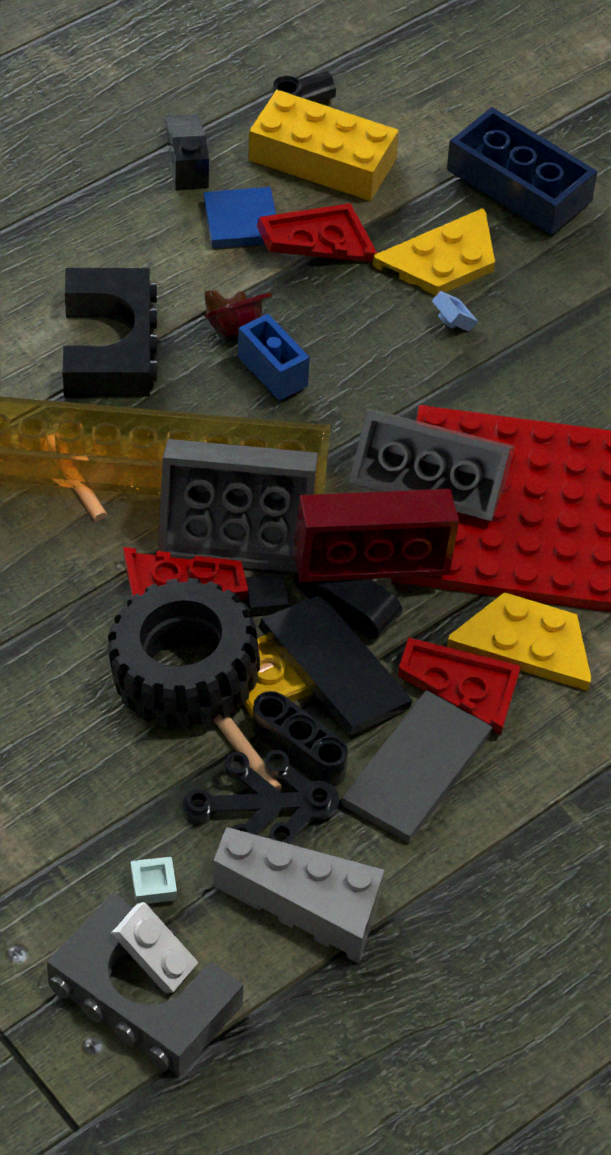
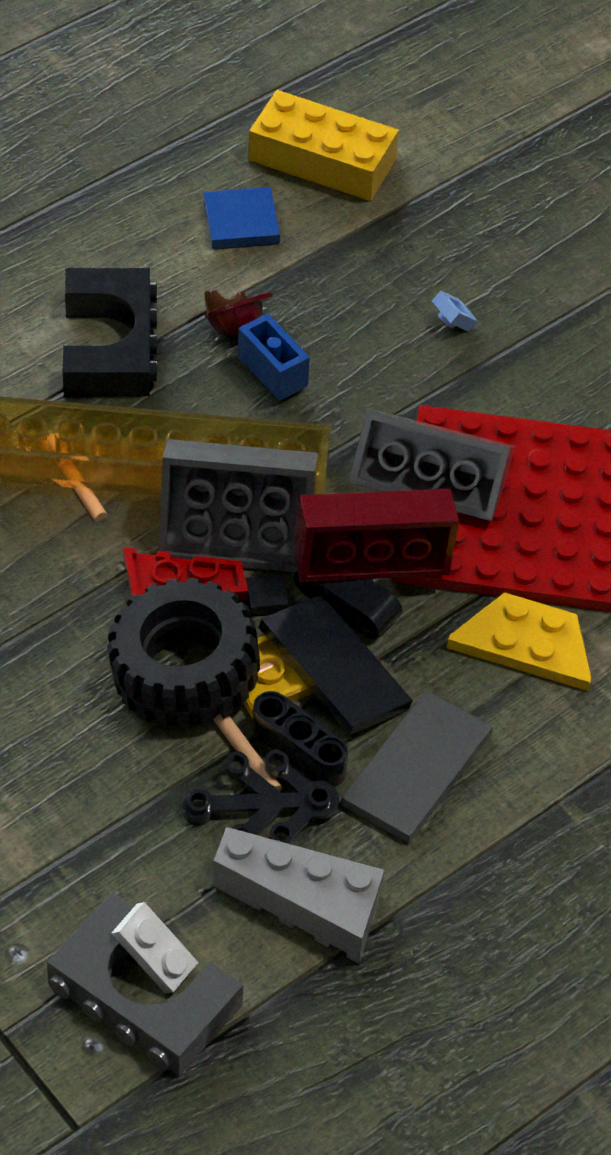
(154, 880): light aqua plate -> none
(188, 151): black slope -> none
(313, 87): black piece -> none
(318, 233): red wing -> none
(444, 255): yellow wing -> none
(463, 679): red wing -> none
(521, 170): dark blue brick -> none

